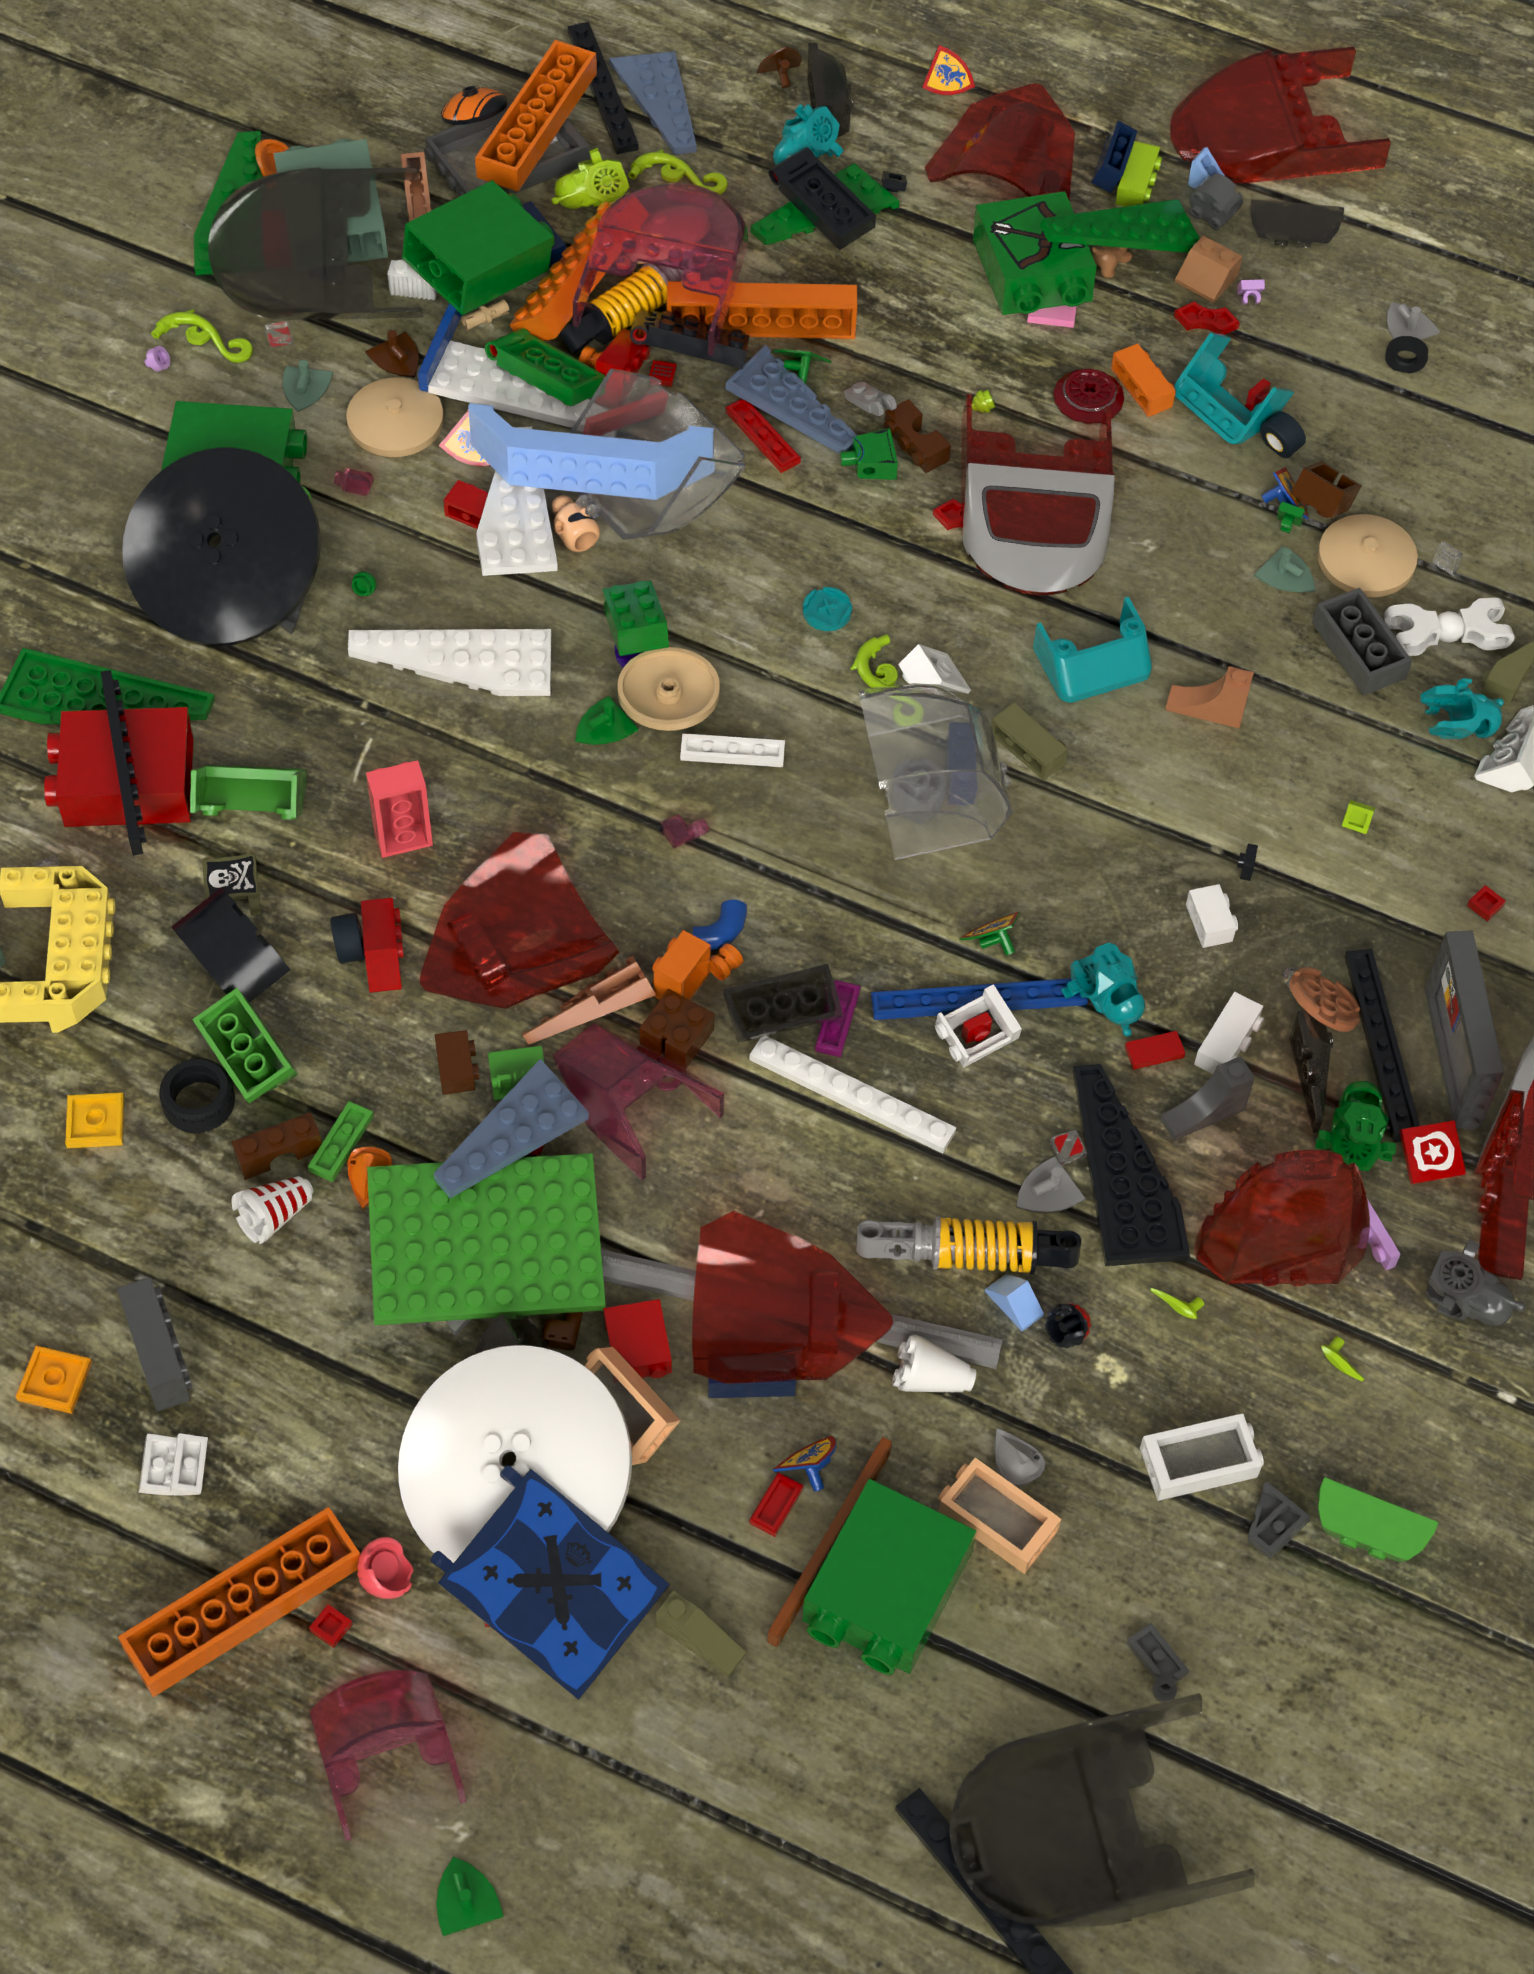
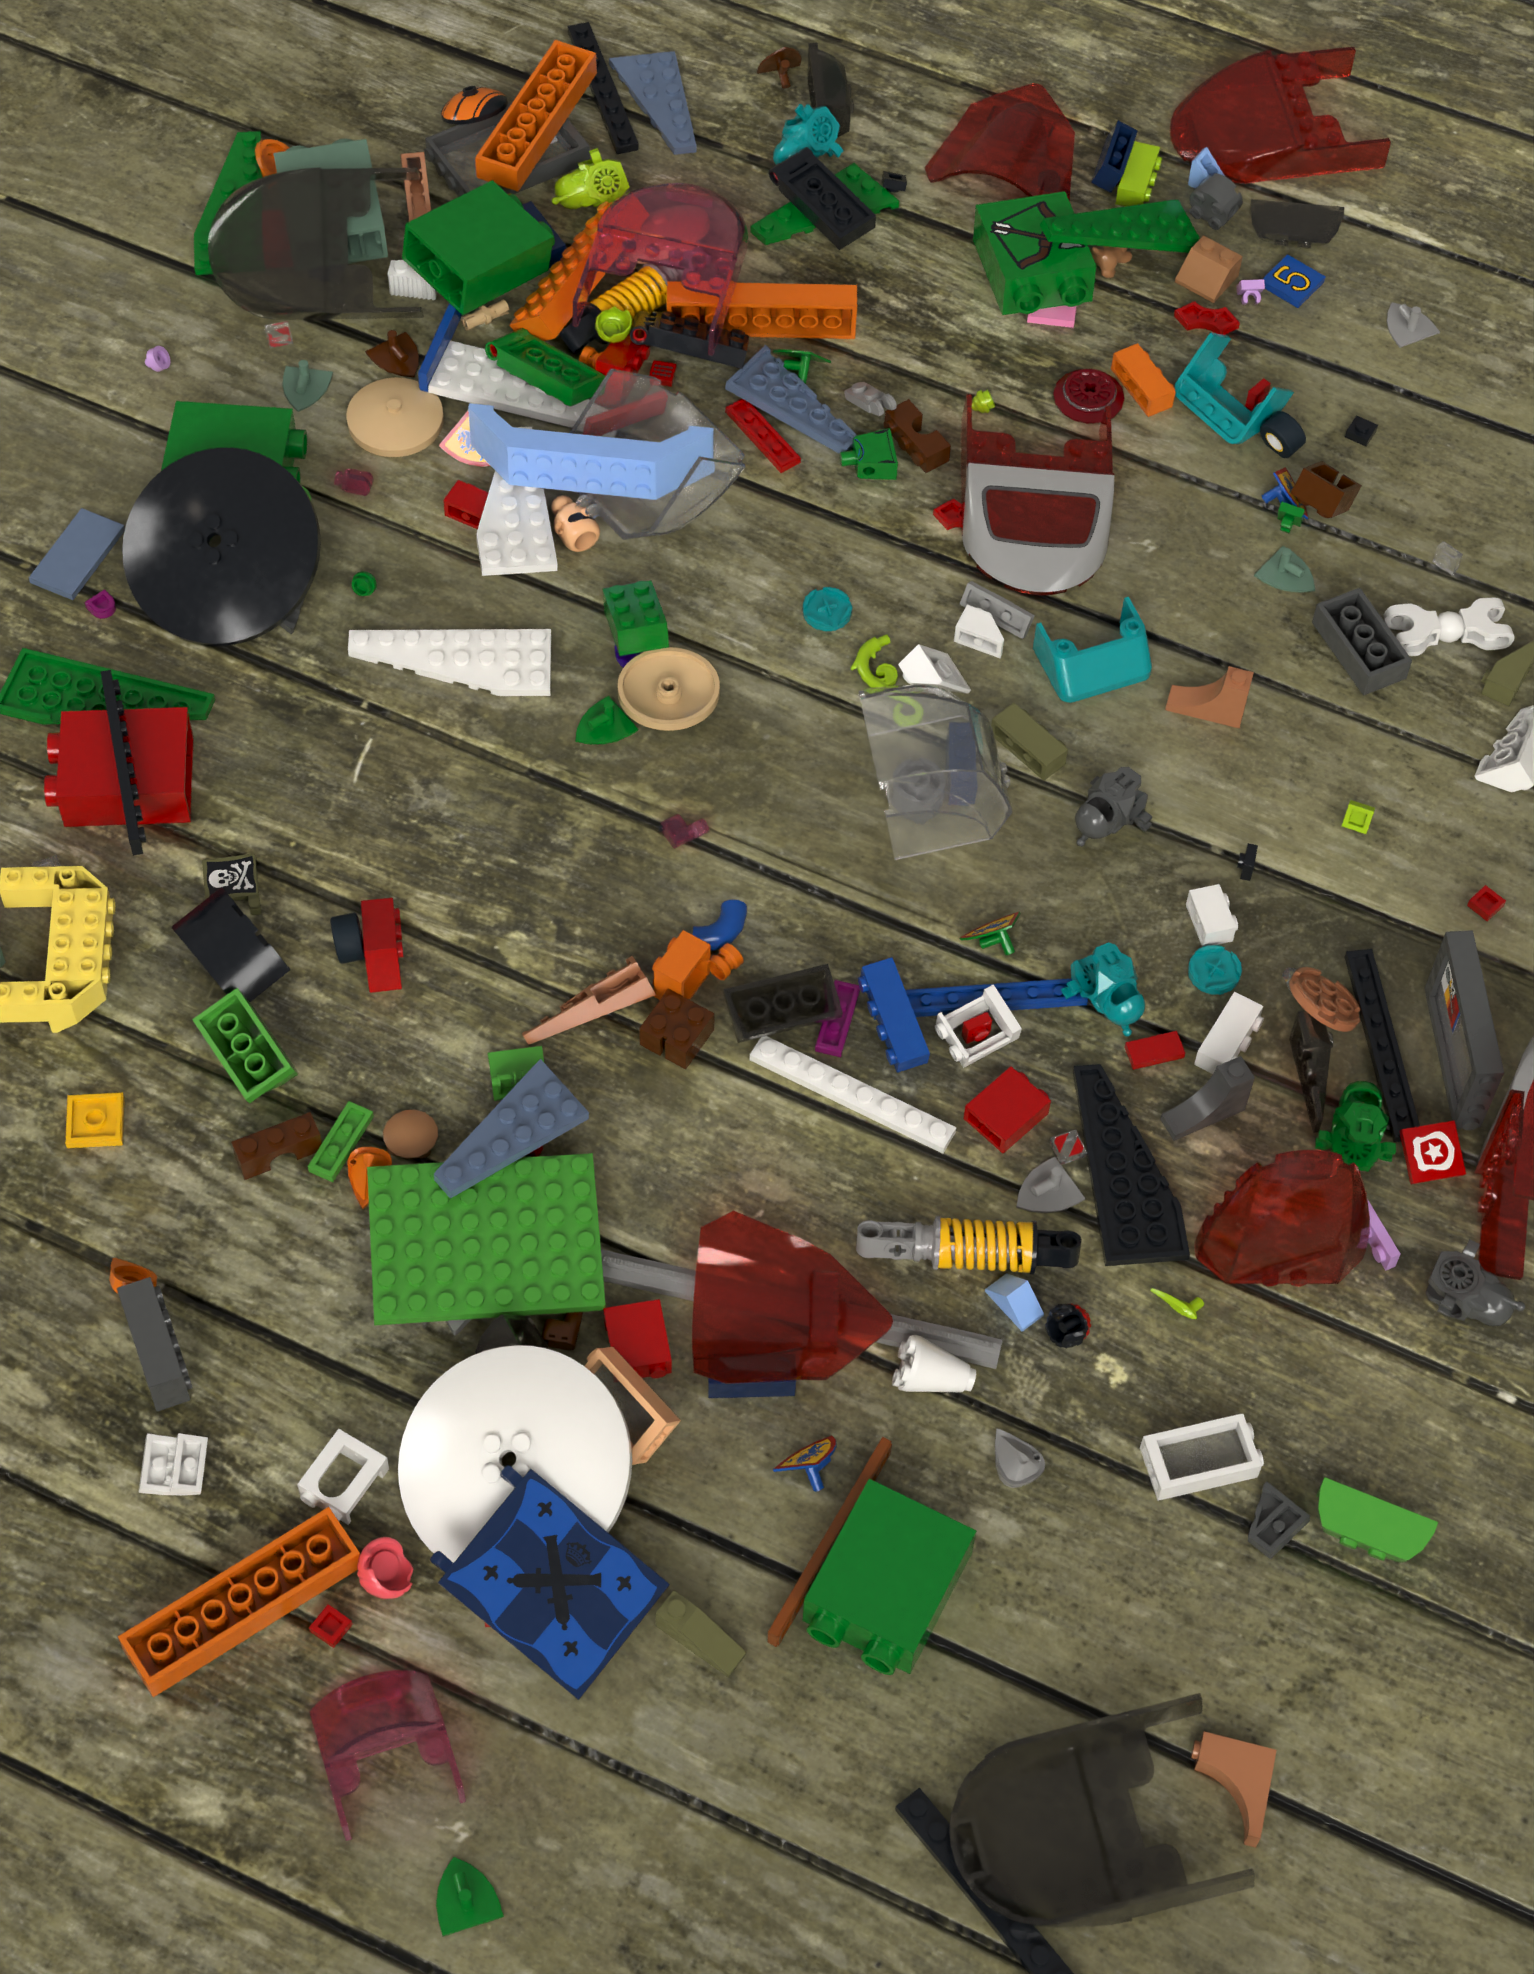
(53, 1379): light orange tile -> none
(77, 554): none -> sand blue tile
(101, 605): none -> magenta tile
(125, 1272): none -> orange piece
(192, 1072): black tyre -> none
(194, 337): lime plant -> none
(248, 789): bright green windscreen -> none
(270, 1206): white cone -> none
(373, 1465): none -> white panel
(399, 808): coral brick -> none
(410, 1134): none -> medium nougat dish
(455, 1062): reddish brown brick -> none
(514, 930): clear red windscreen -> none
(613, 325): none -> lime hair
(613, 1073): clear pink windscreen -> none
(681, 168): lime plant -> none
(732, 750): white plate -> none
(776, 1504): red tile -> none
(894, 1015): none -> blue brick
(948, 74): shield -> none
(979, 631): none -> white slope
(1000, 1513): window -> none
(1004, 612): none -> light grey plate
(1007, 1109): none -> red brick
(1114, 792): none -> dark grey helmet
(1159, 1661): dark grey hinge -> none
(1214, 970): none -> teal tile
(1243, 1771): none -> nougat arch
(1293, 281): none -> blue tile
(1338, 1360): lime bar -> none
(1361, 431): none -> black plate
(1367, 555): tan dish -> none
(1406, 343): black tyre -> none
(1467, 711): teal helmet -> none

